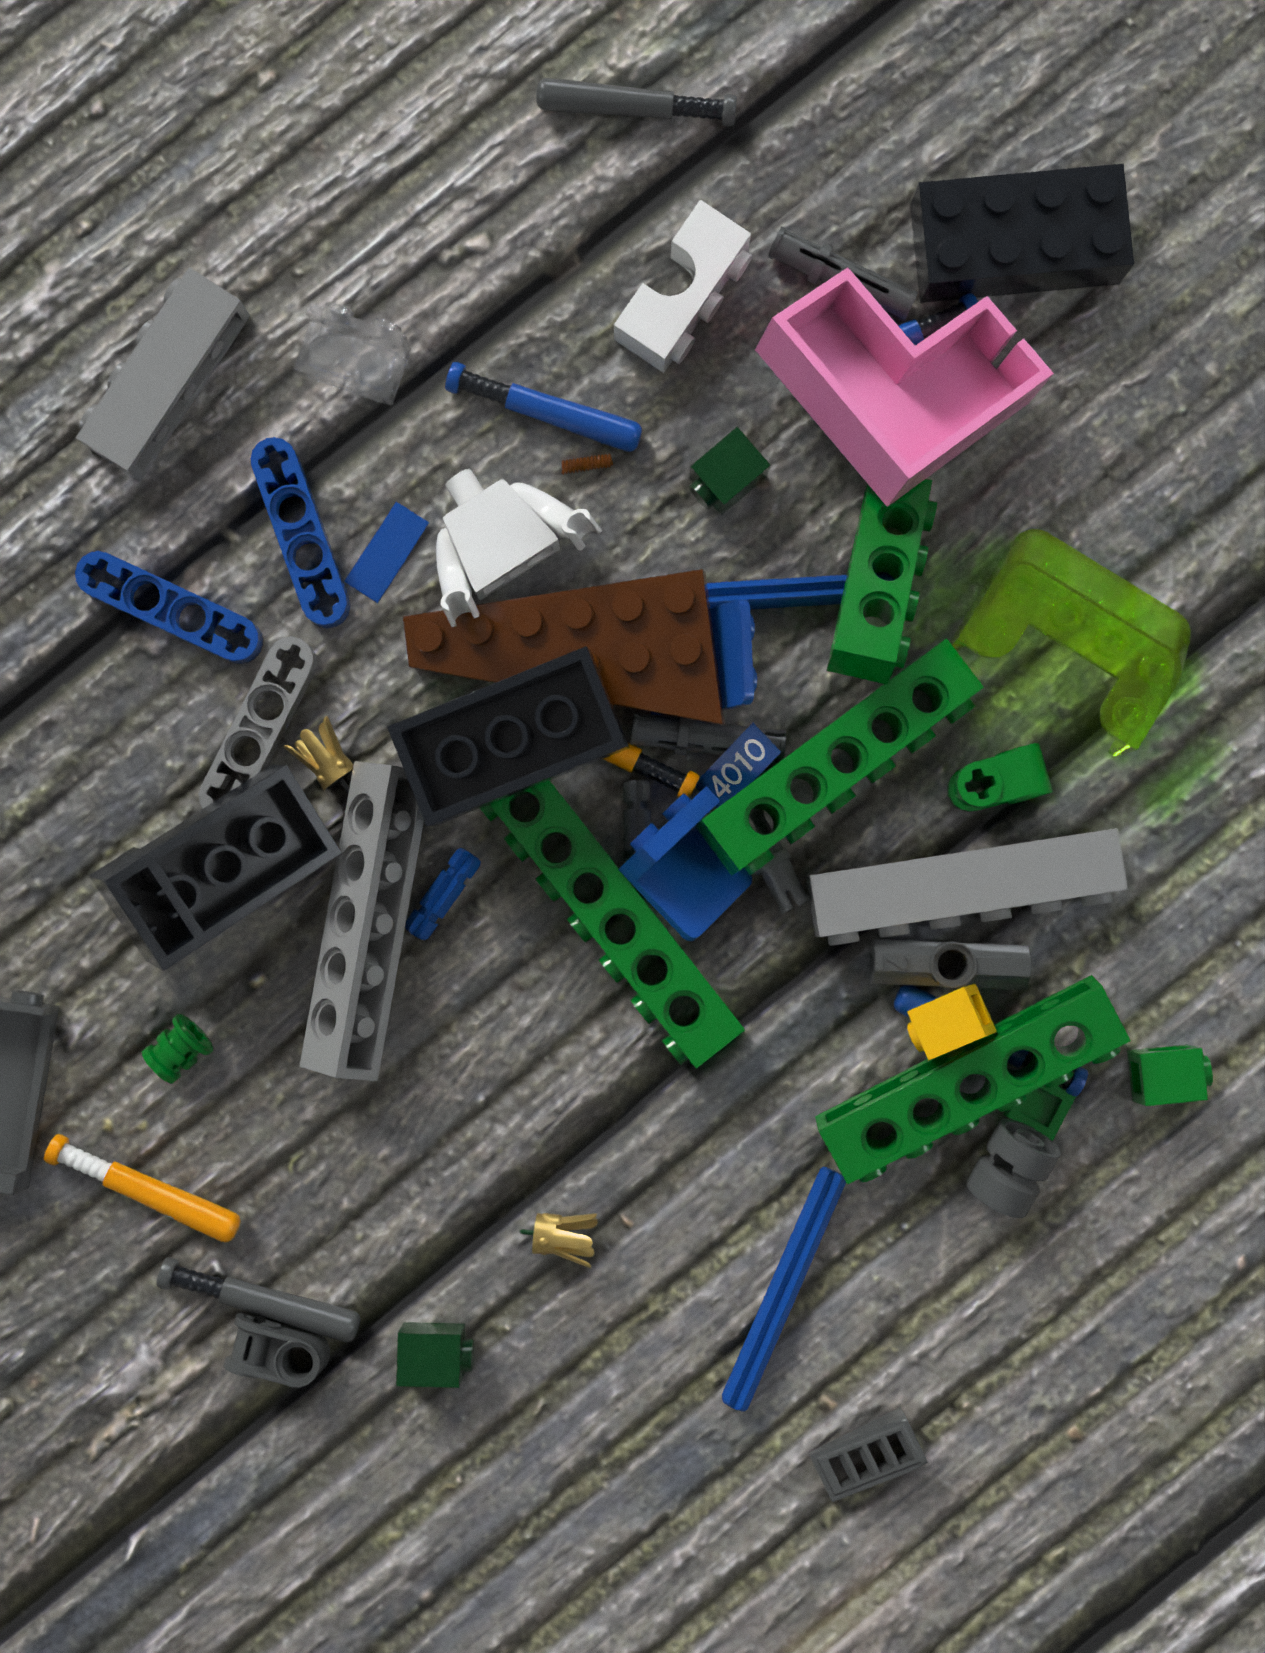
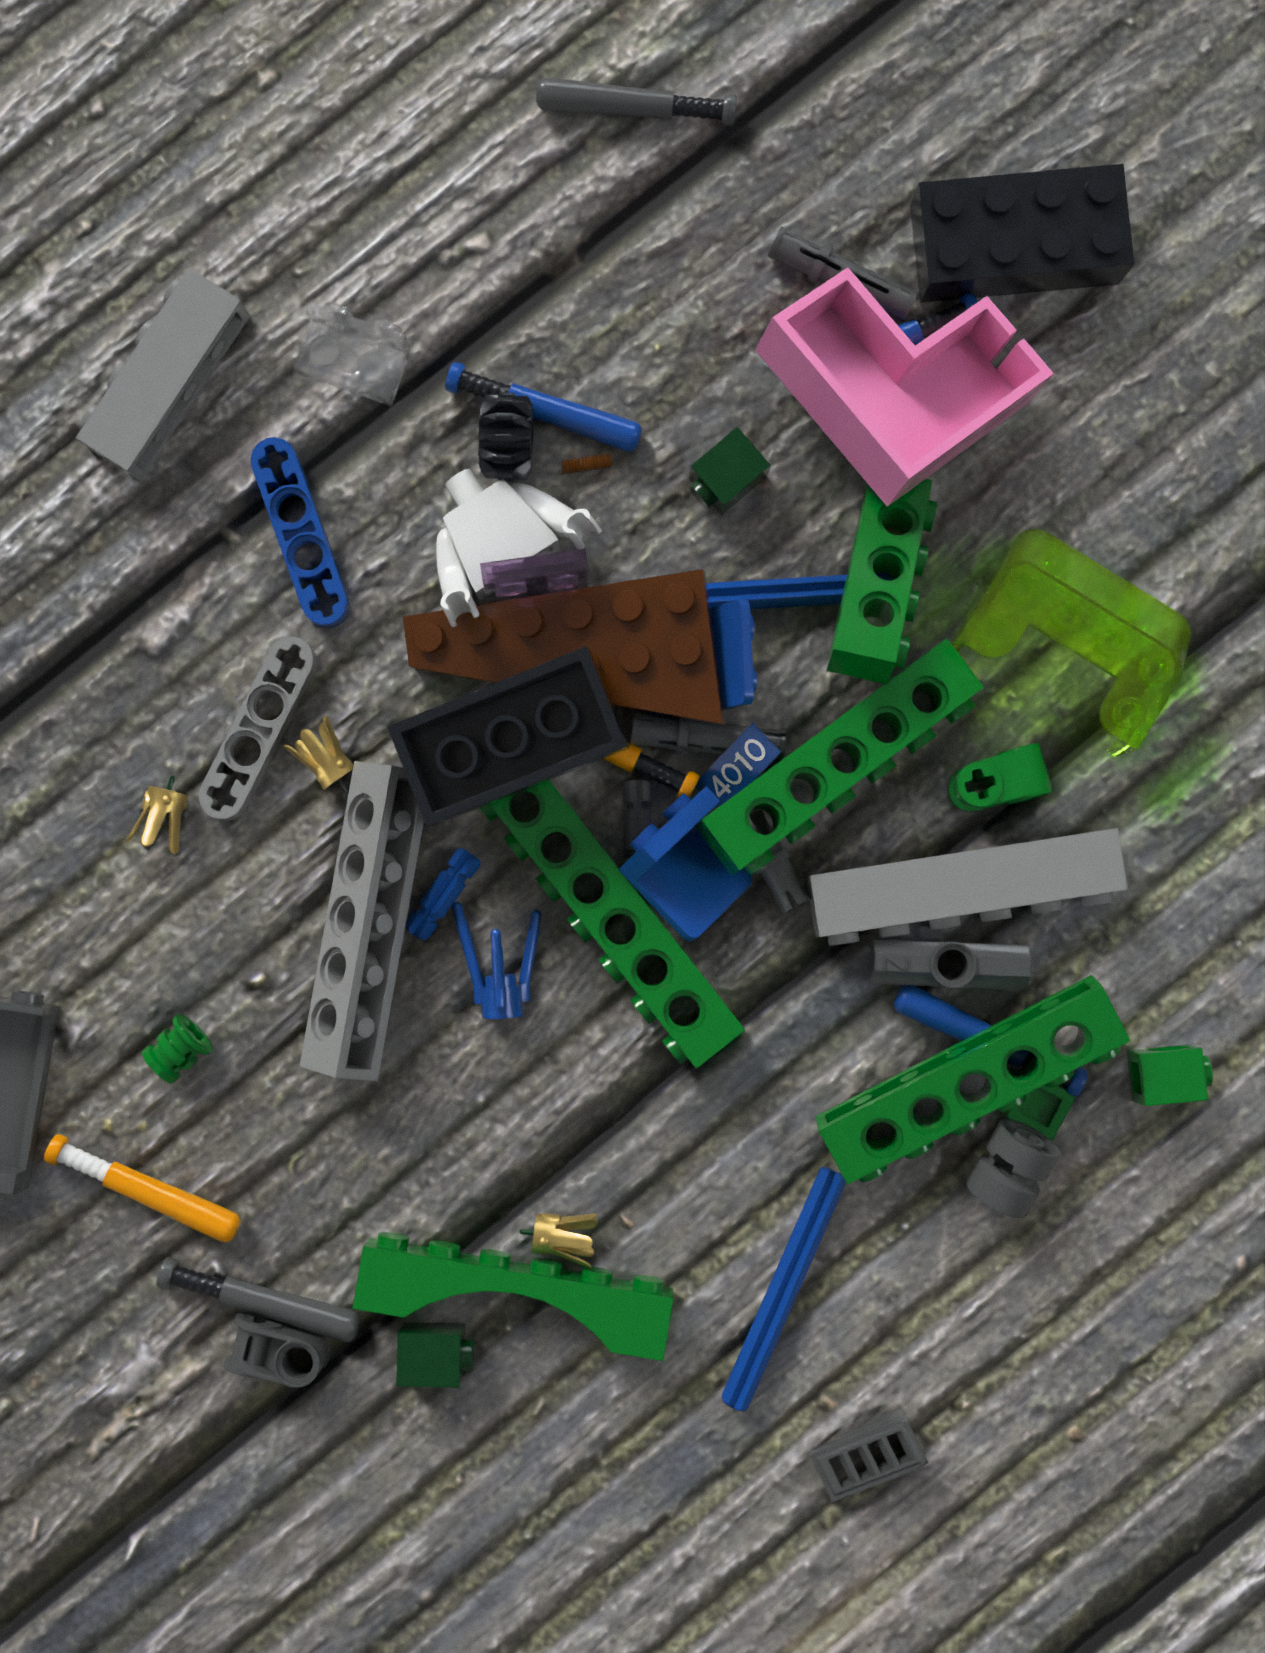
(159, 803): none -> pearl gold piece
(170, 605): blue beam -> none
(216, 866): black hinge -> none
(386, 552): blue sticker -> none
(501, 994): none -> blue plant
(506, 437): none -> black gear
(555, 571): none -> clear purple plate
(622, 1313): none -> green arch
(661, 325): white arch -> none
(950, 1022): yellow brick -> none

